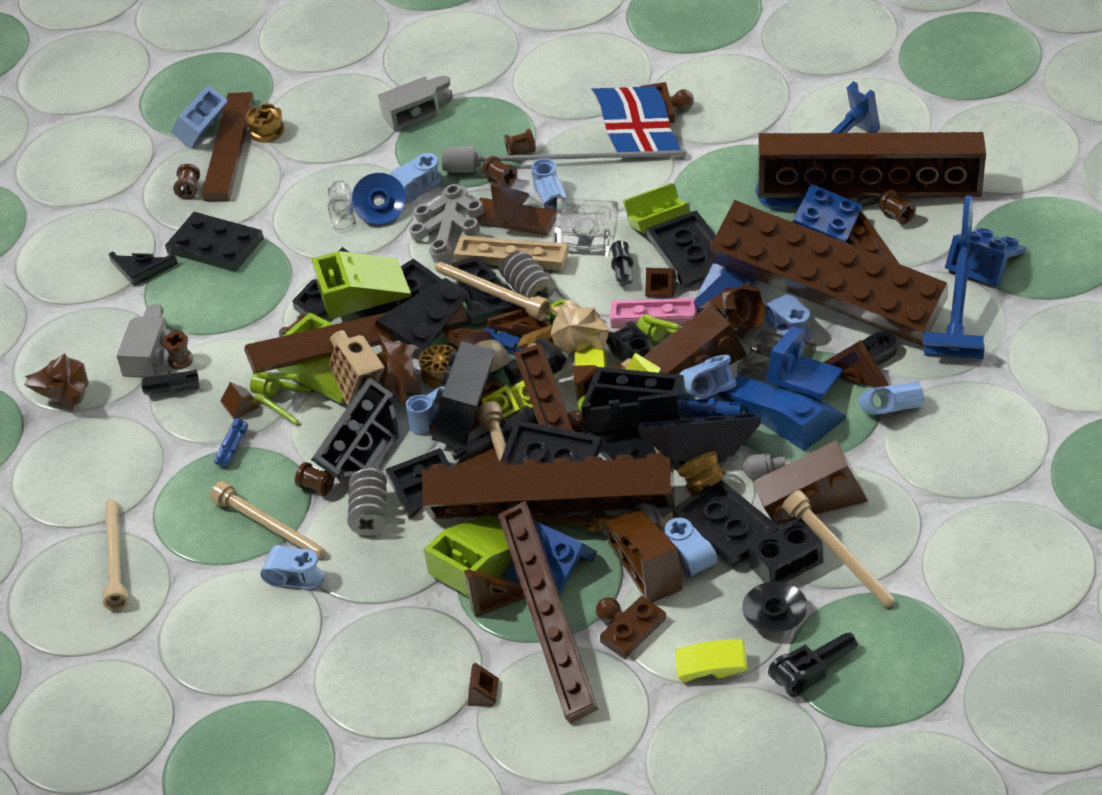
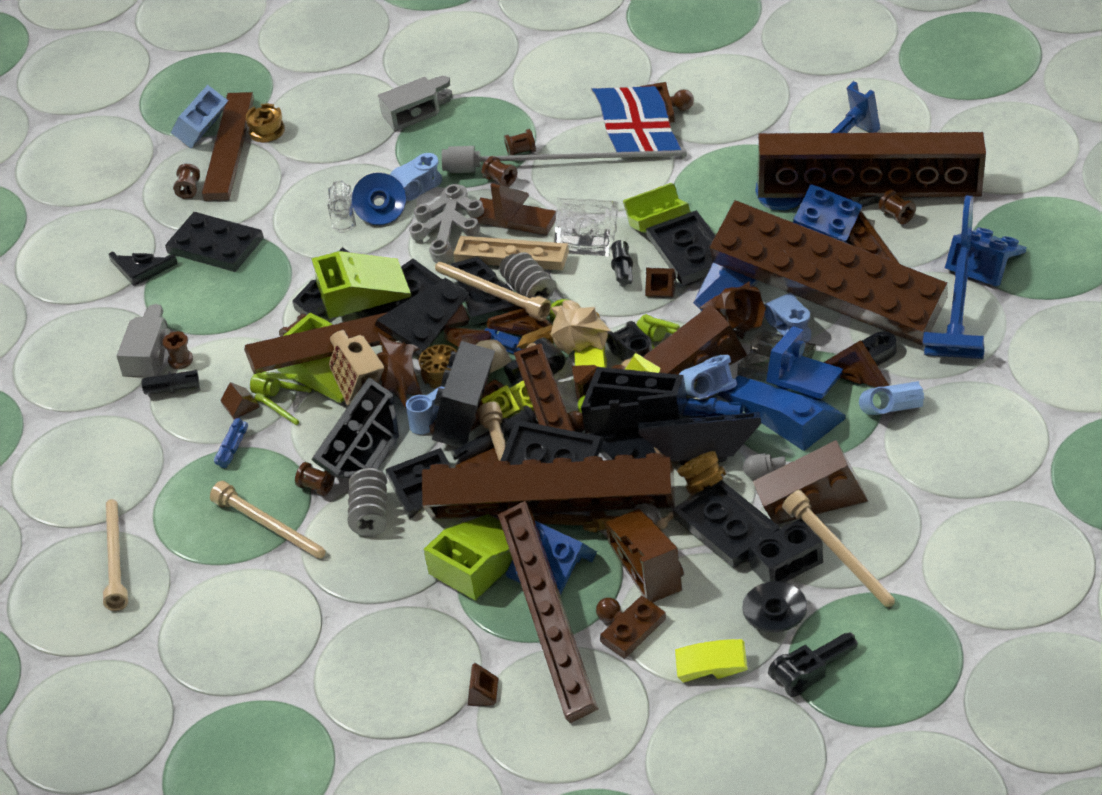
(60, 381): reddish brown hair -> none
(289, 567): light blue piece -> none
(489, 592): reddish brown tile -> none
(547, 183): light blue piece -> none
(672, 310): bright pink tile -> none
(693, 550): light blue piece -> none

